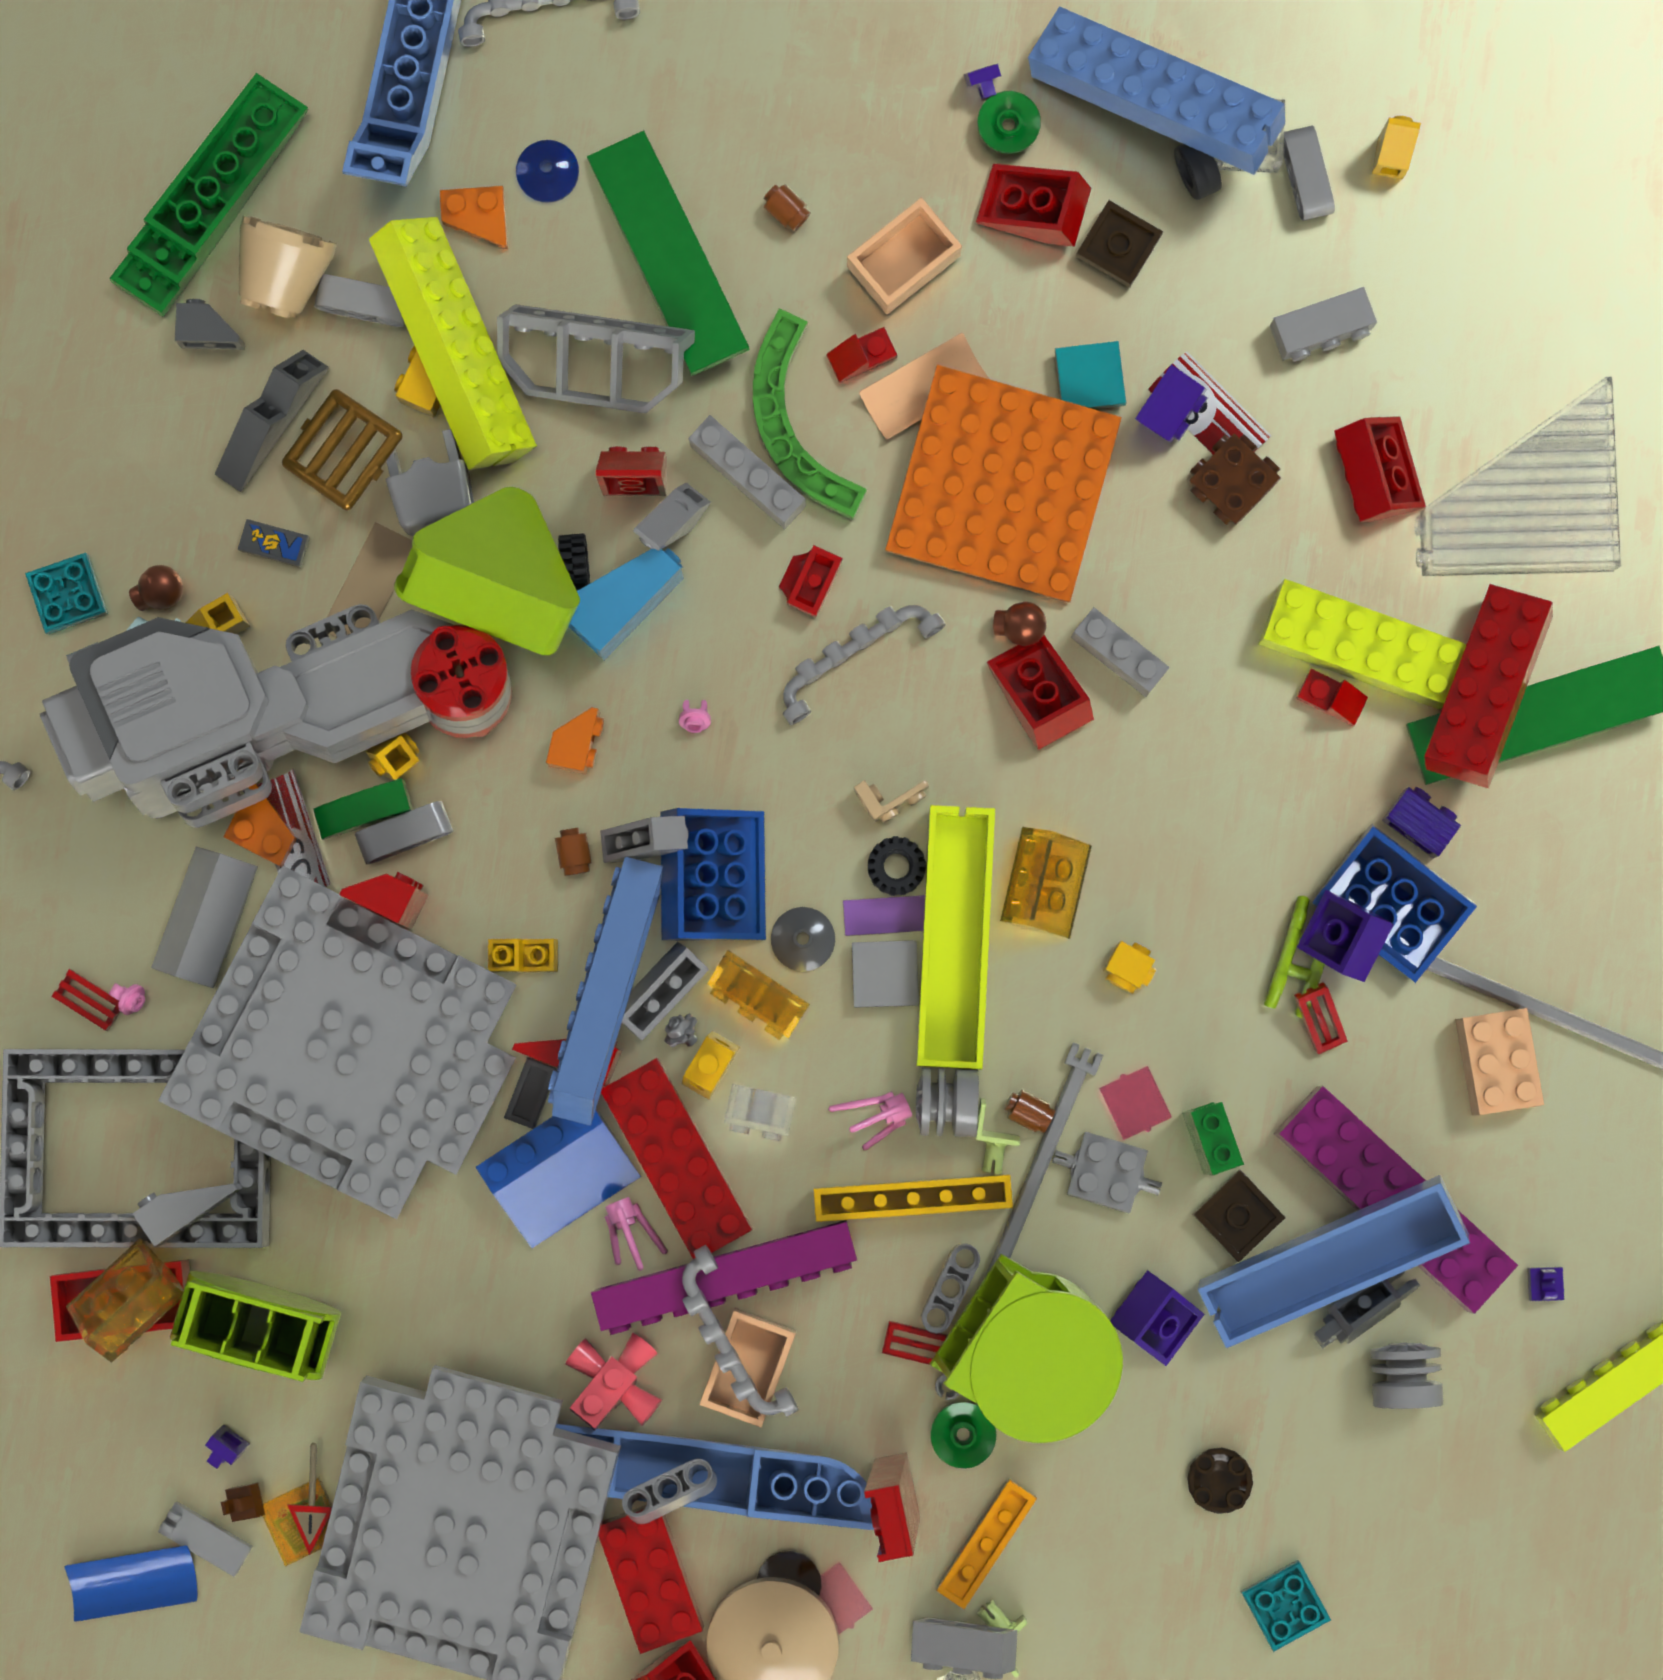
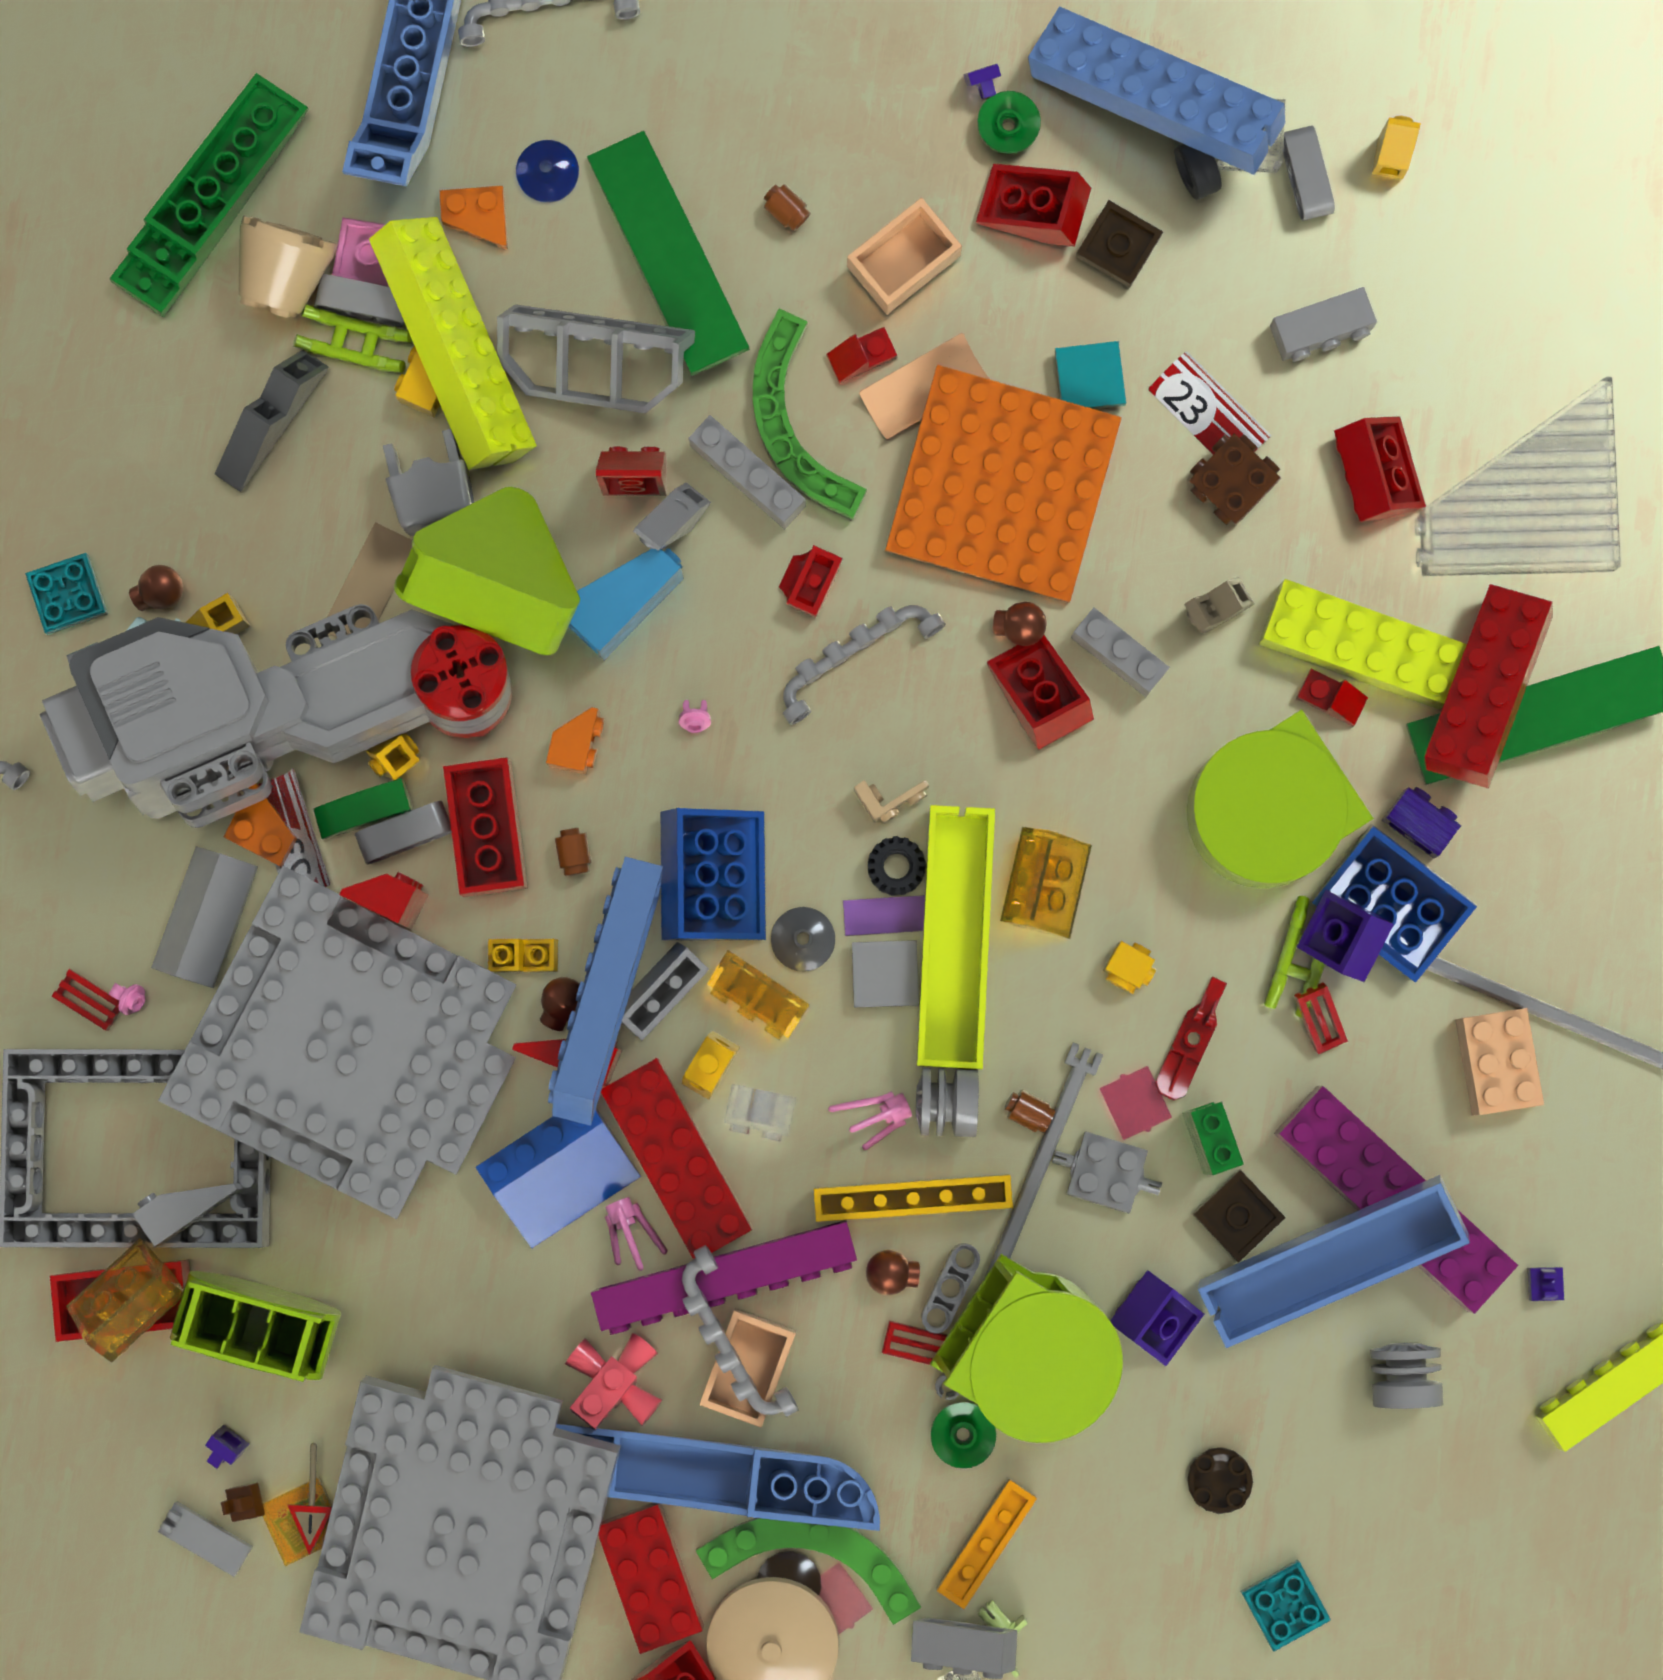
(132, 1583): blue sticker -> none
(203, 328): dark grey slope -> none
(273, 543): tile -> none
(336, 349): none -> lime piece
(355, 255): none -> bright pink tile
(373, 468): pearl gold bar -> none
(485, 827): none -> red brick
(530, 1093): dark grey tile -> none
(558, 1001): none -> copper piece
(575, 557): black tyre -> none
(644, 838): light grey brick -> none
(681, 1030): light grey plant -> none
(686, 1492): light grey beam -> none
(838, 1542): none -> bright green plate
(891, 1272): none -> copper piece
(894, 1506): red tile -> none
(994, 1142): yellowish green bracket -> none
(1172, 404): dark purple slope -> none
(1184, 1057): none -> red piece
(1218, 605): none -> dark tan brick
(1272, 806): none -> lime brick
(1362, 1310): dark grey hinge -> none

